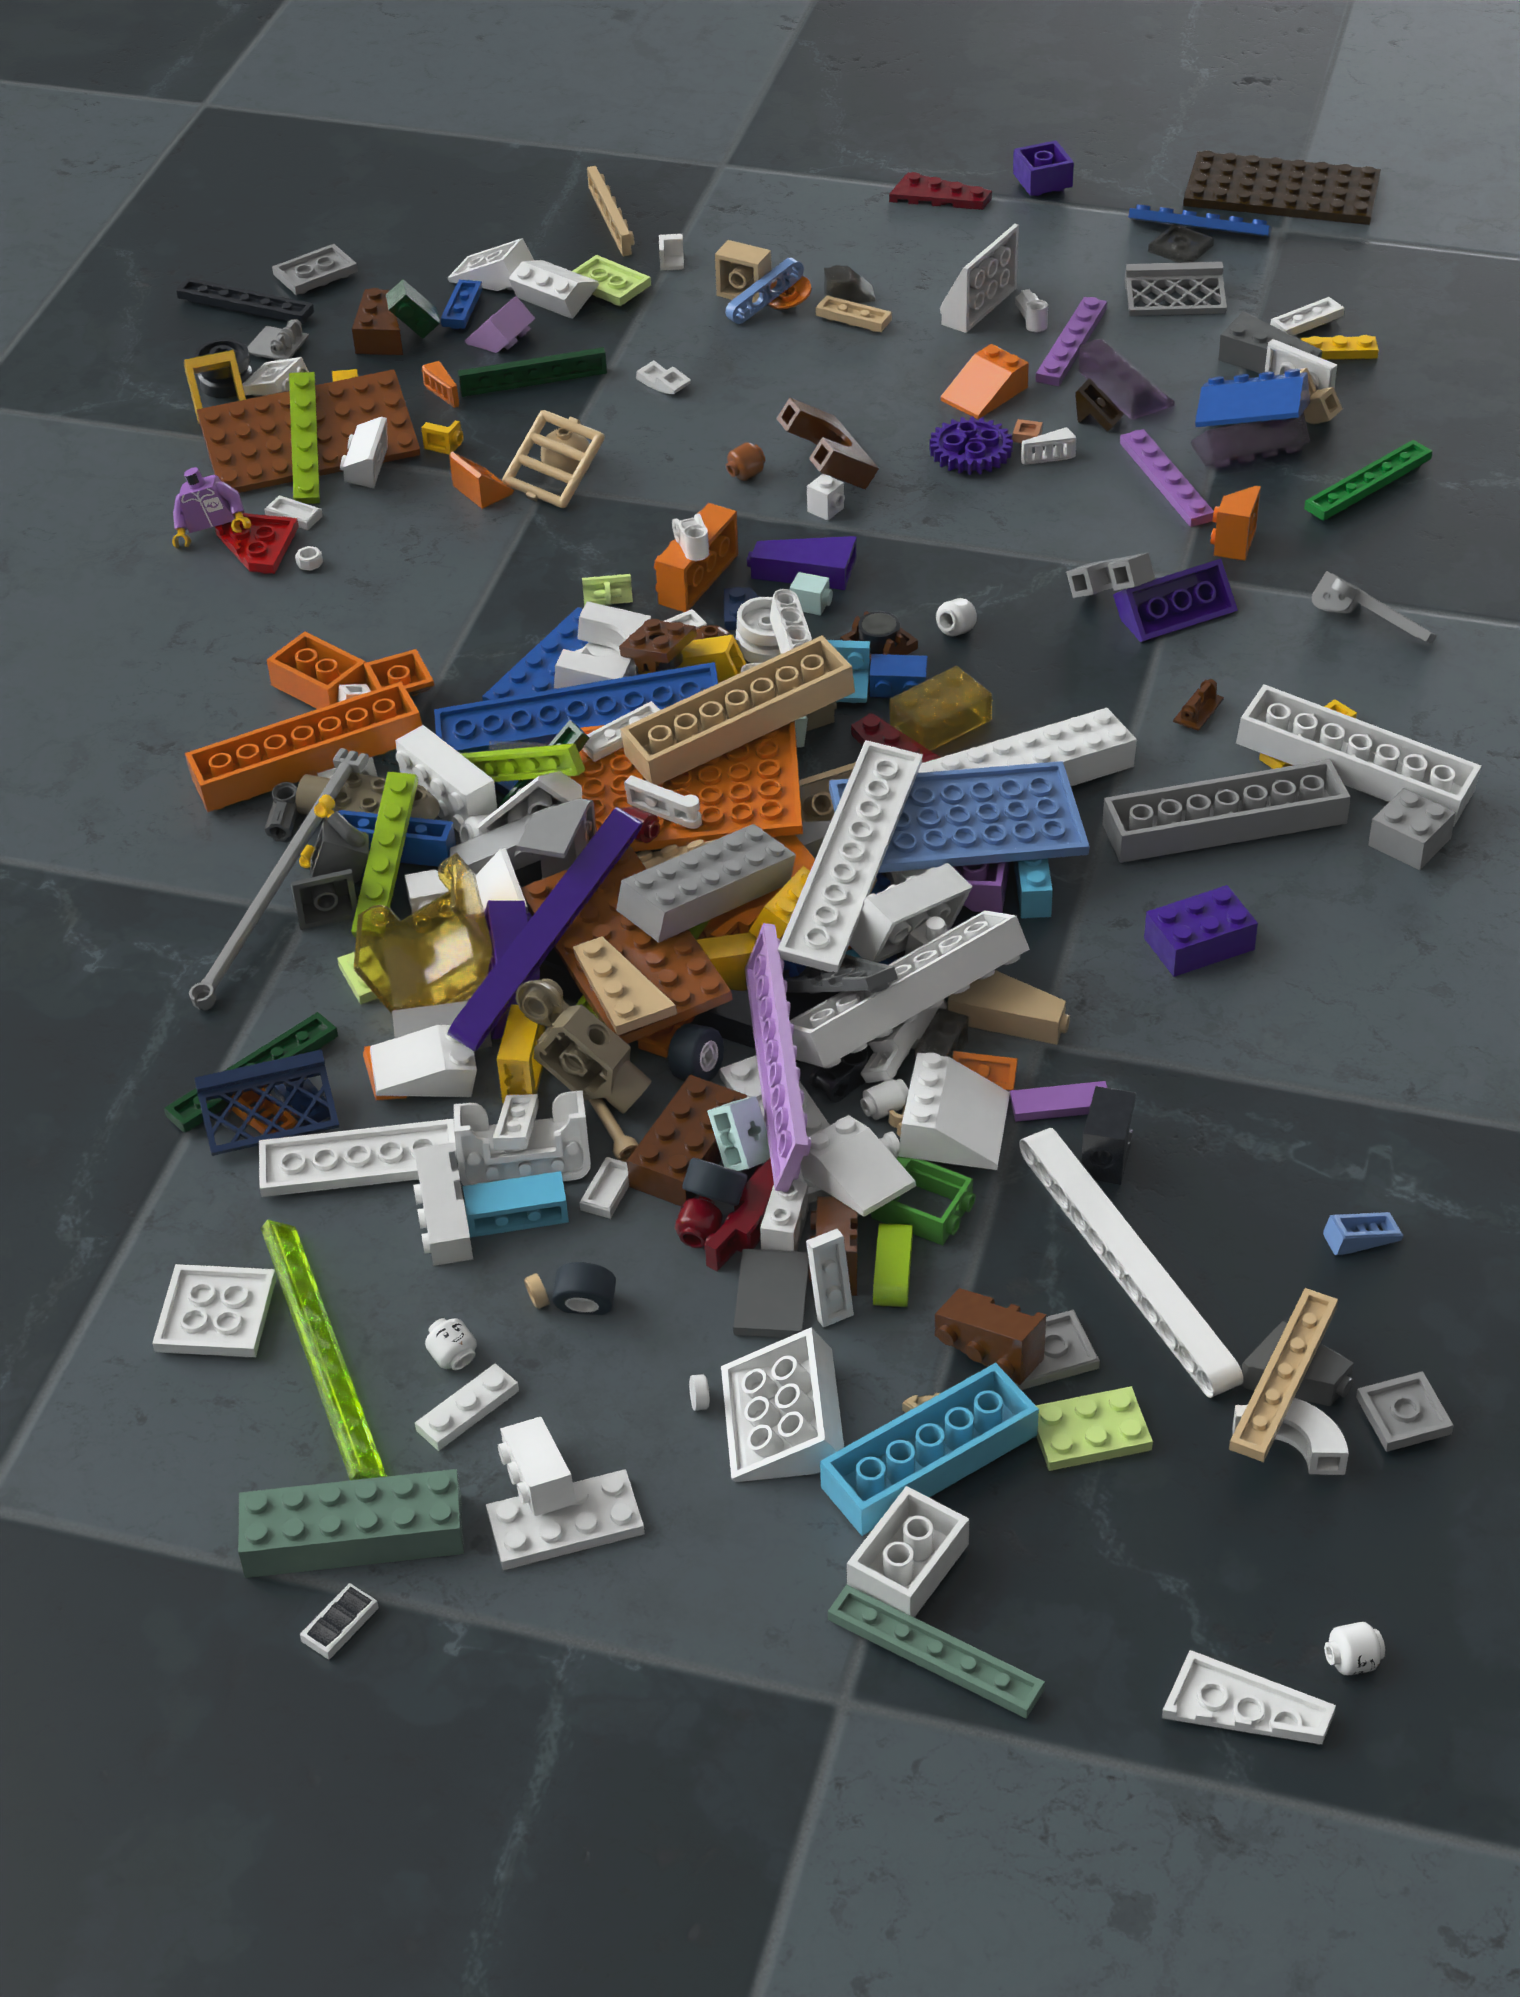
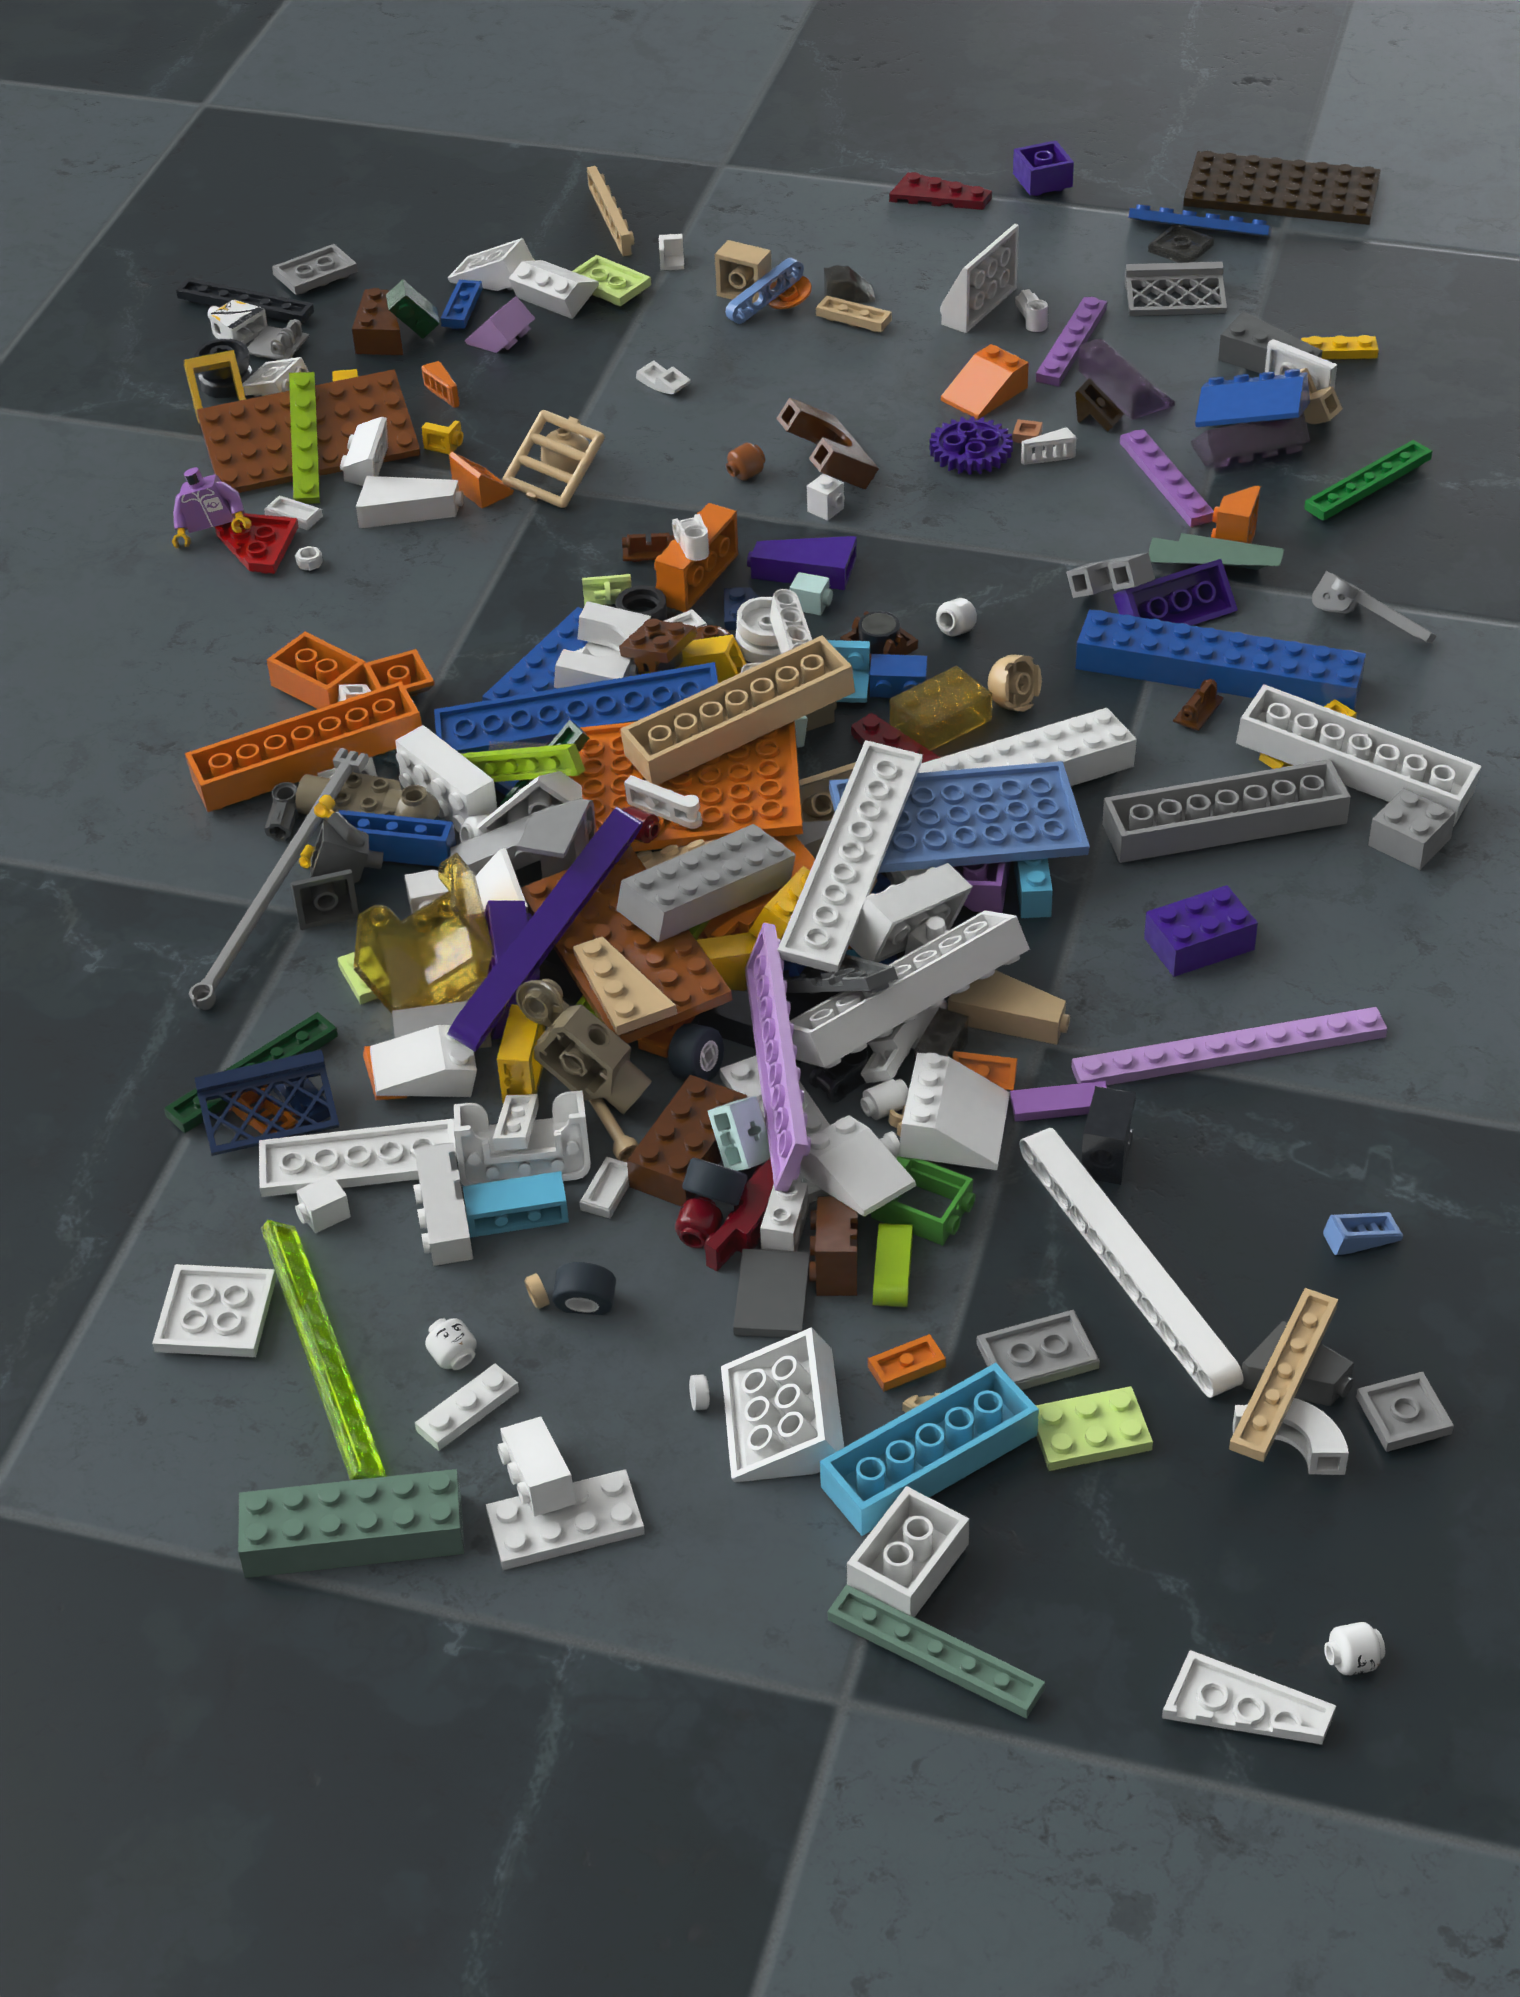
(237, 321): none -> white torso
(322, 1204): none -> white brick
(339, 1621): tile -> none
(387, 842): lime plate -> none
(406, 500): none -> white slope
(532, 372): dark green plate -> none
(608, 737): white tile -> none
(637, 549): none -> reddish brown hinge
(644, 596): none -> black tyre
(830, 1277): white plate -> none
(906, 1362): none -> orange plate
(992, 1333): reddish brown wedge -> none
(1015, 682): none -> tan cylinder
(1202, 549): none -> sand green wedge
(1230, 1047): none -> lavender plate
(1234, 660): none -> blue brick
(1308, 316): white plate -> none

